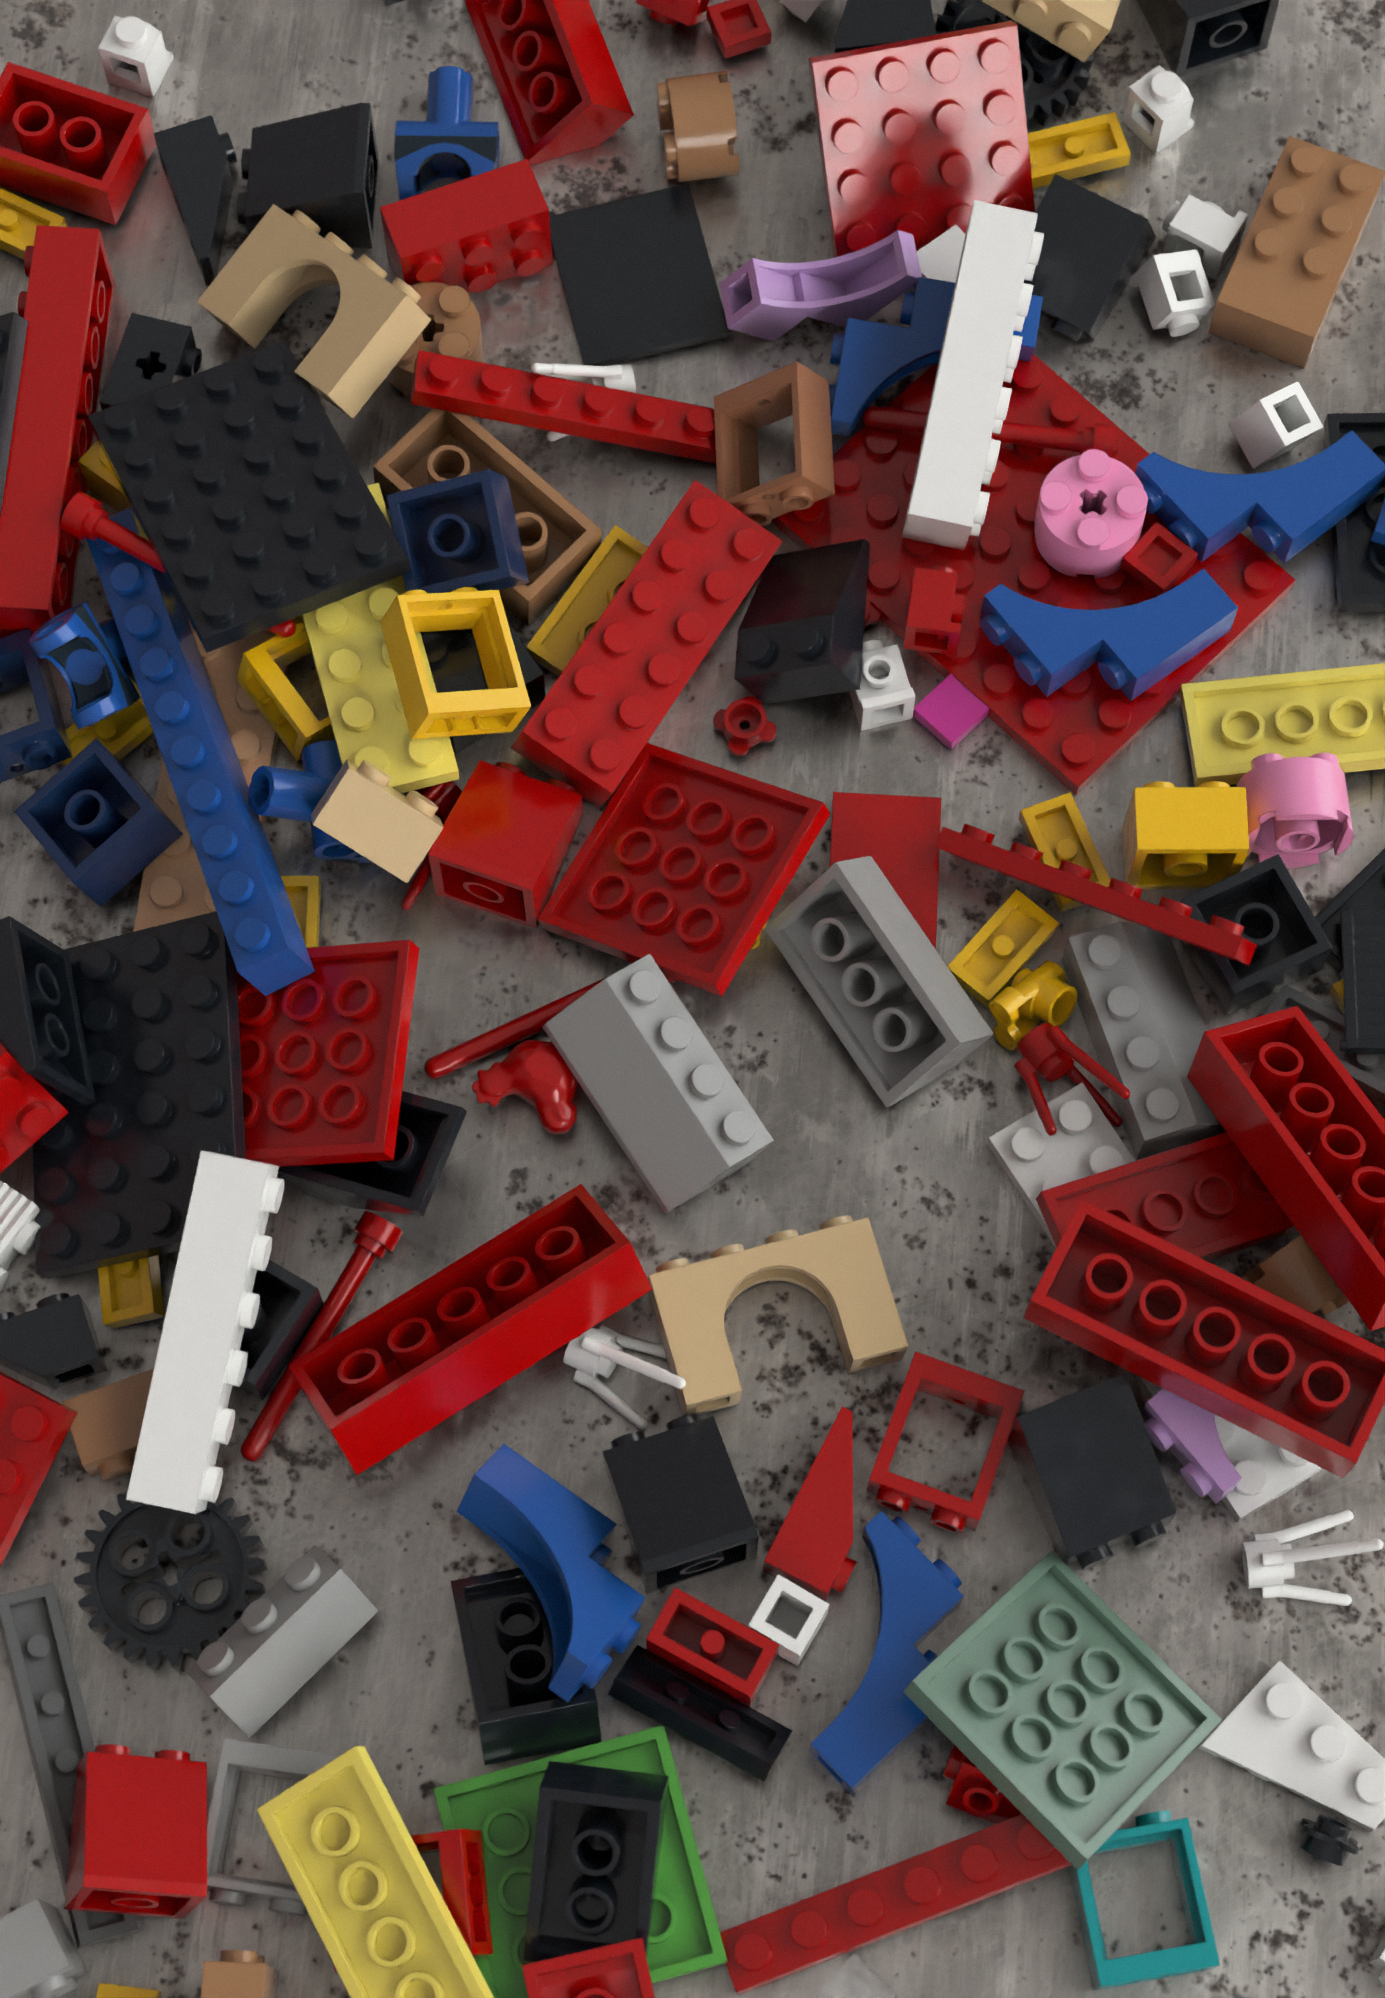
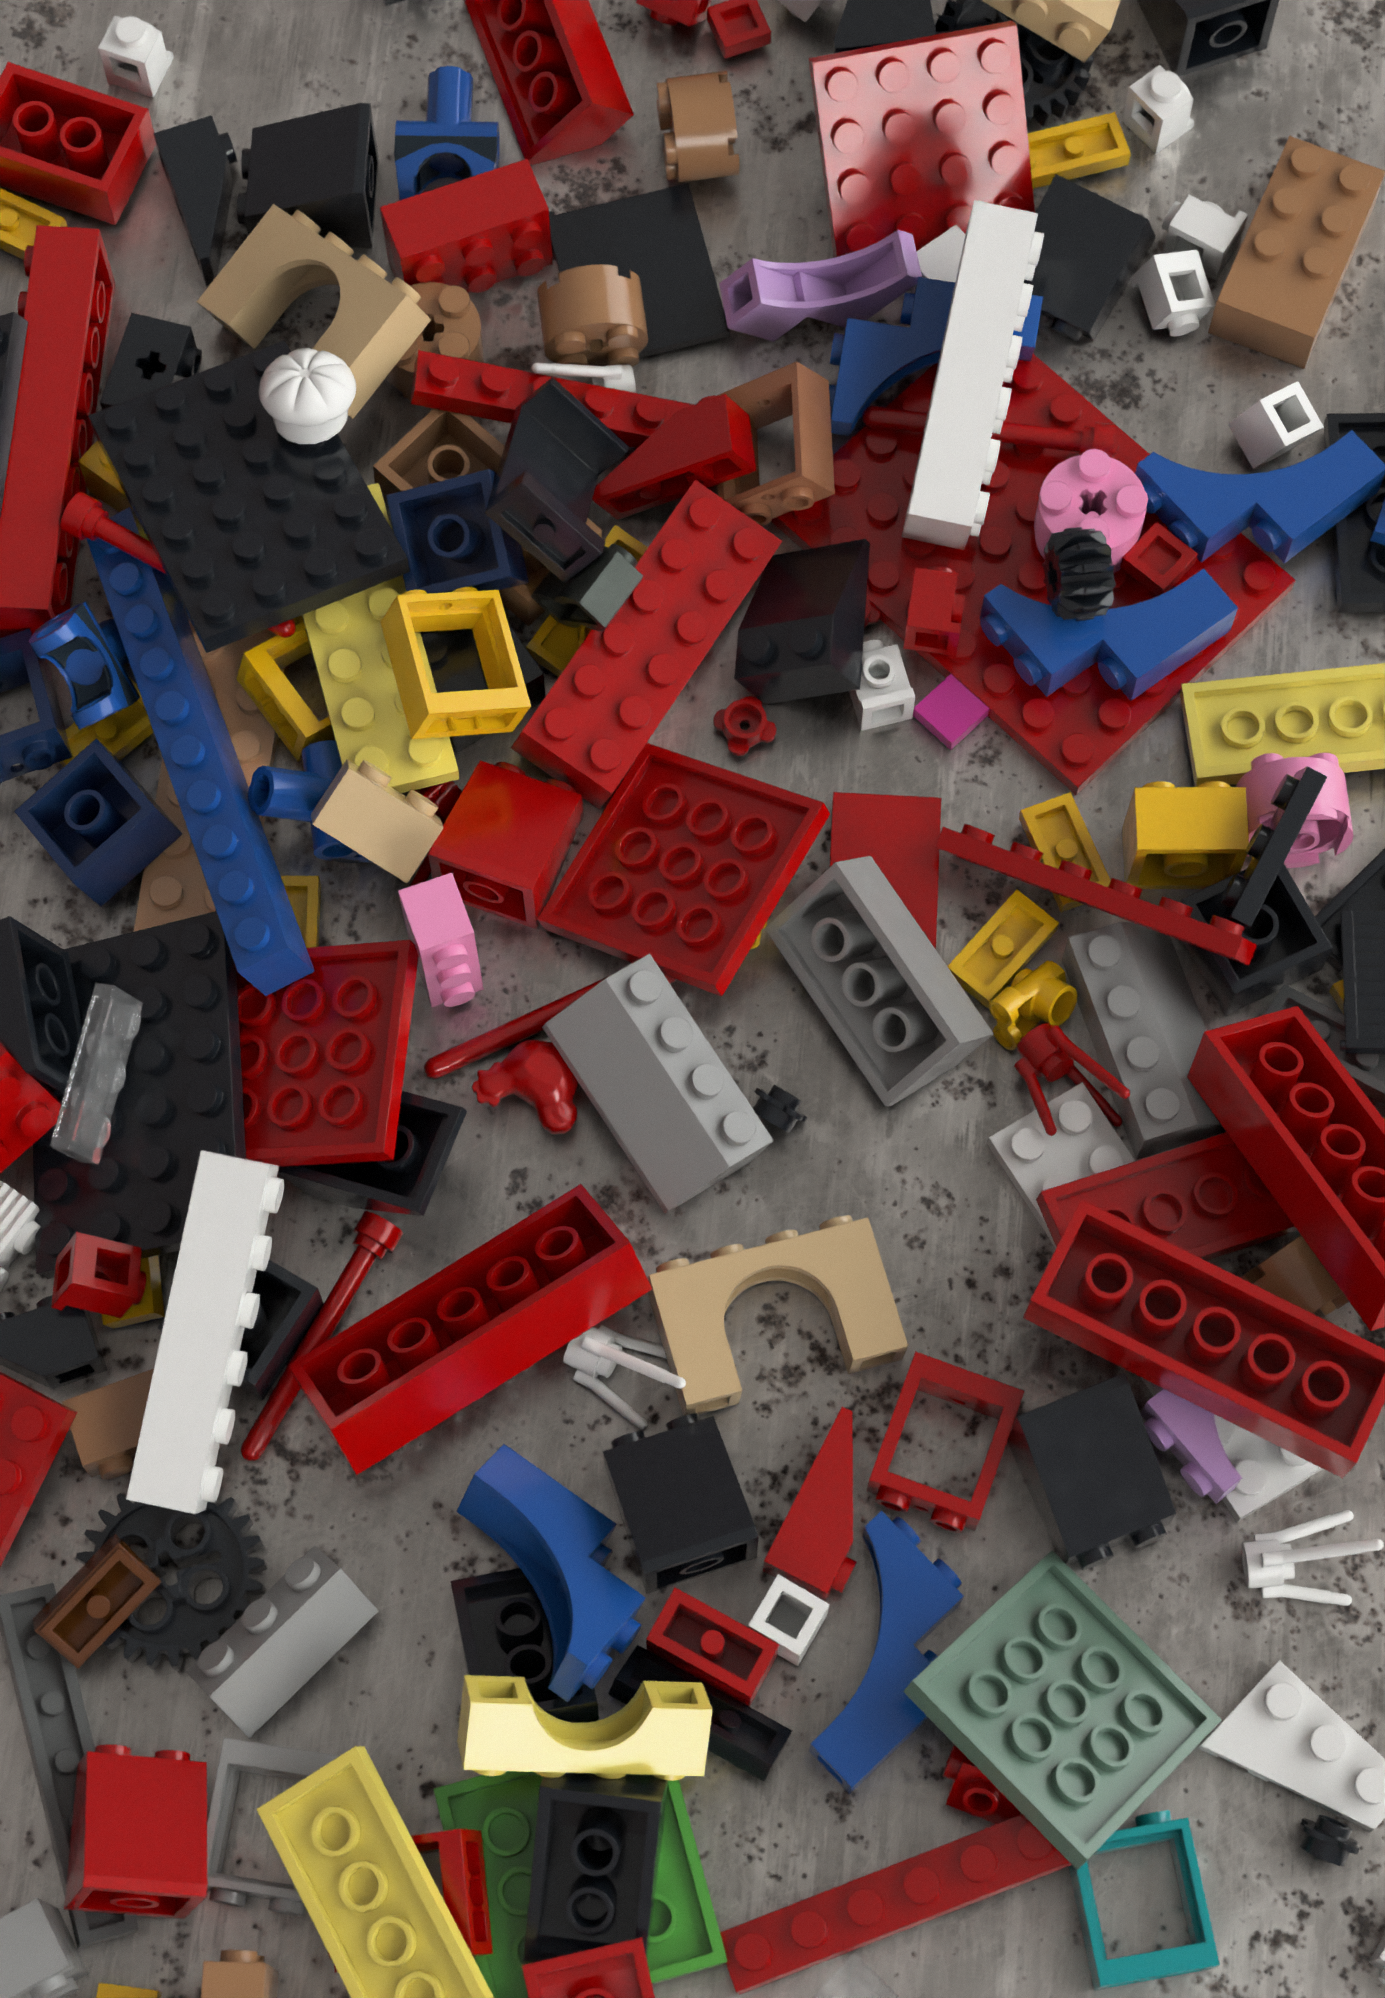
(95, 1601): none -> reddish brown slope
(97, 1074): none -> clear plate
(98, 1276): none -> red brick
(308, 395): none -> white piece
(443, 940): none -> bright pink brick
(551, 477): none -> black panel
(593, 317): none -> medium nougat brick
(593, 593): none -> pearl dark grey brick
(655, 1734): none -> light yellow arch
(697, 443): none -> red slope
(779, 1107): none -> black plate
(1079, 574): none -> black gear
(1271, 845): none -> black plate

